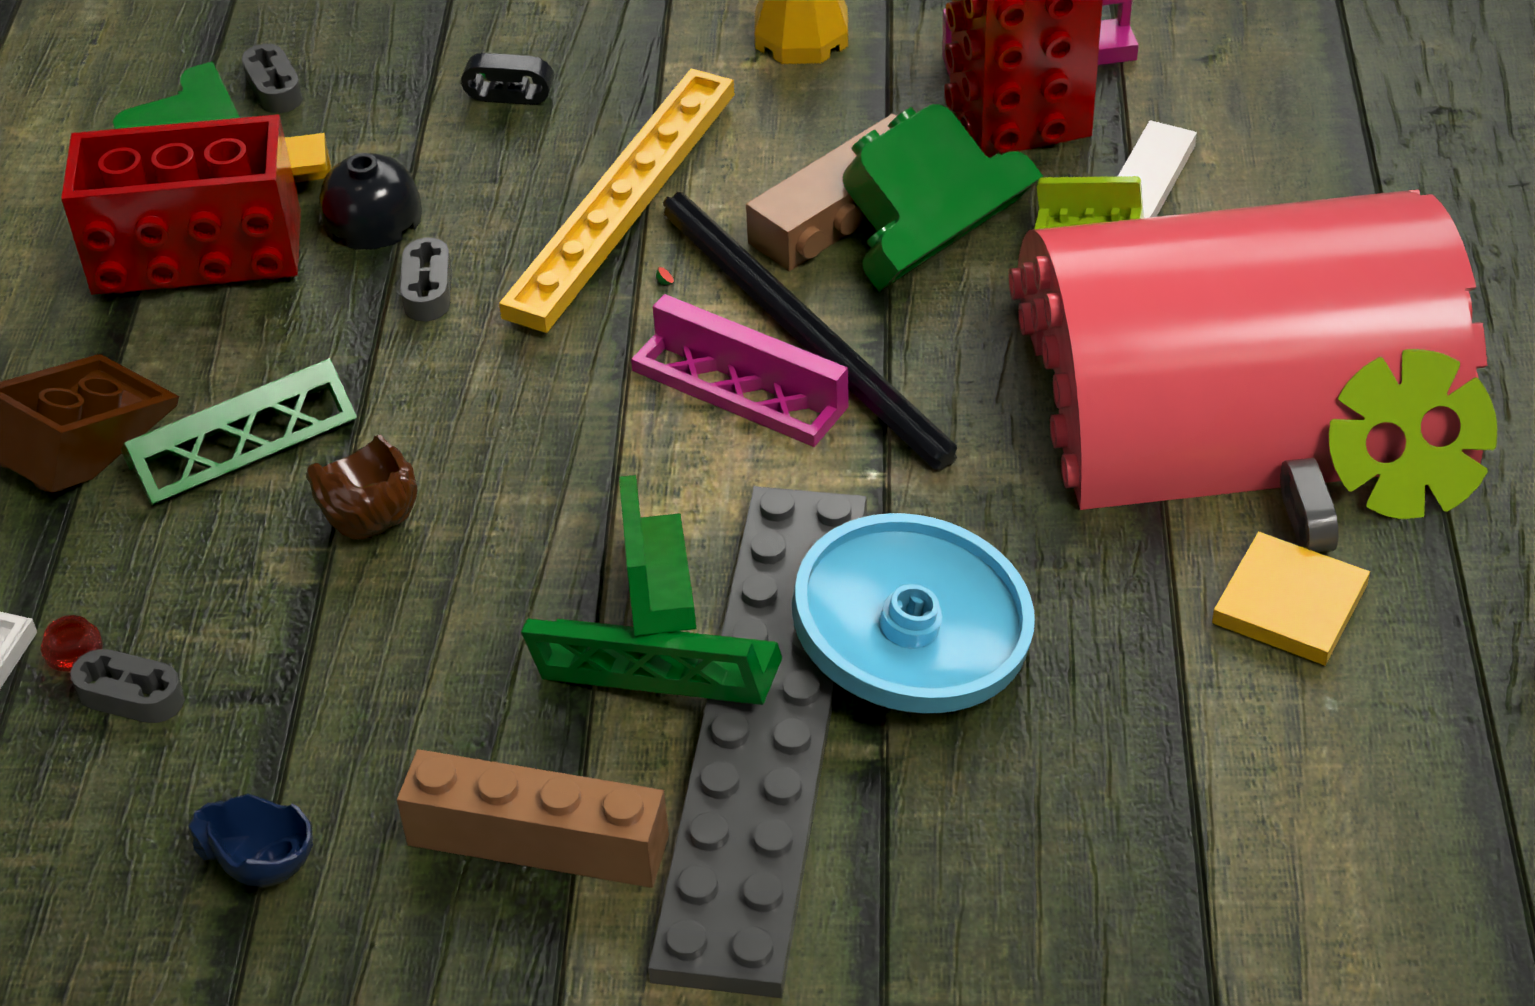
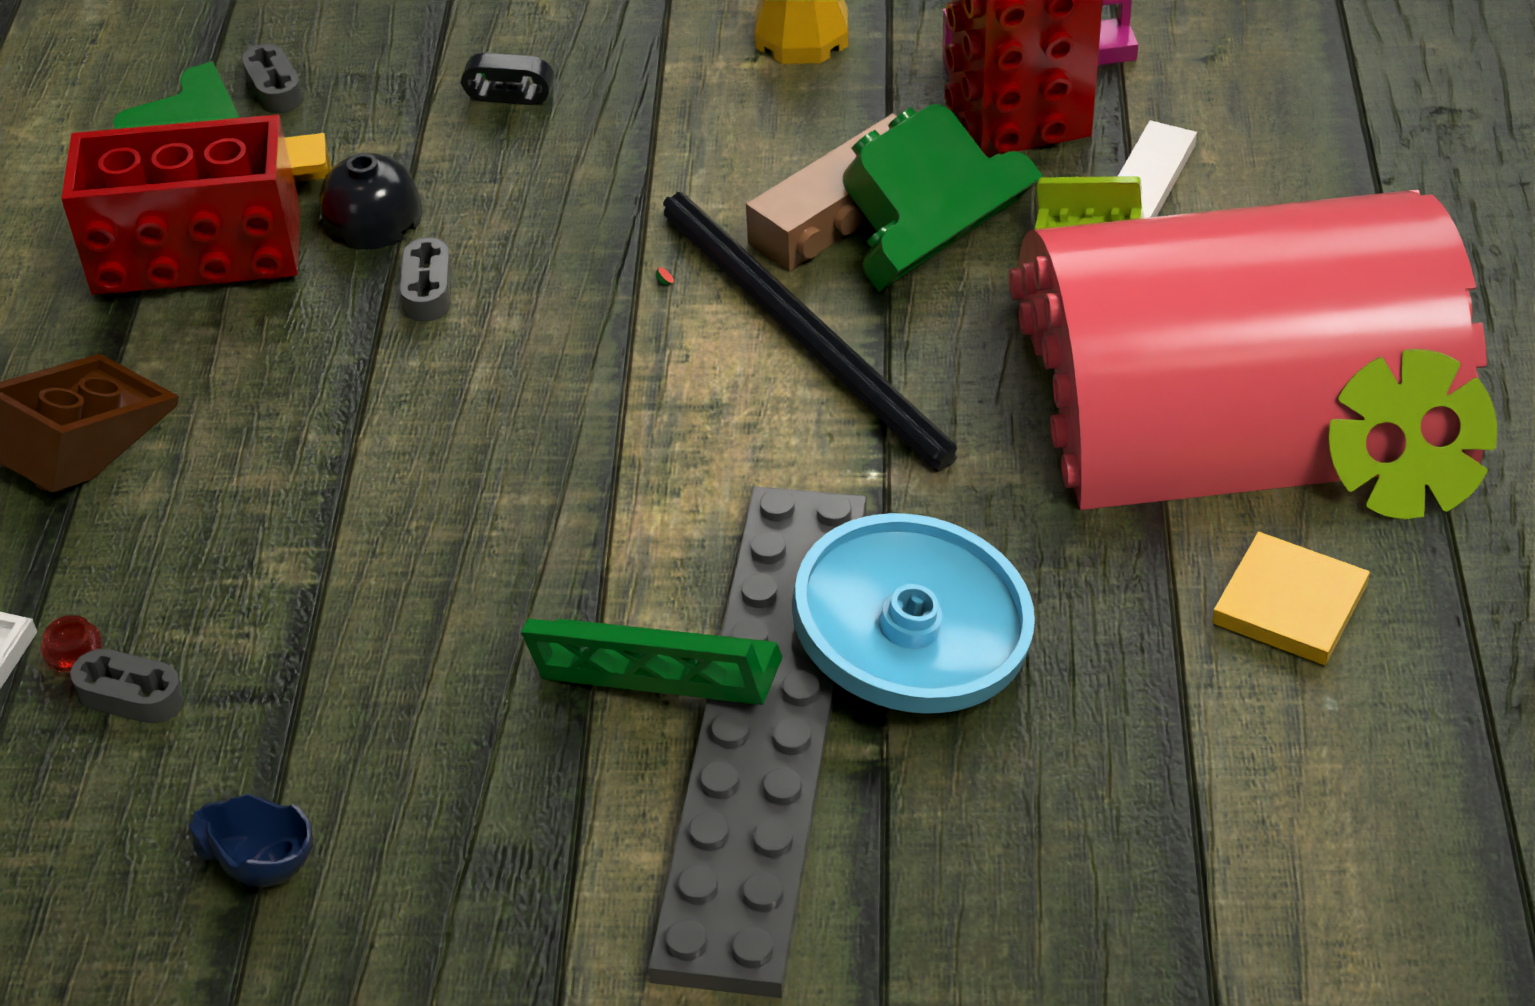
(227, 415): fence -> none
(365, 490): reddish brown hair -> none
(534, 817): medium nougat brick -> none
(616, 201): yellow plate -> none
(655, 567): green fence -> none
(751, 362): dark pink fence -> none
(1309, 505): dark grey beam -> none

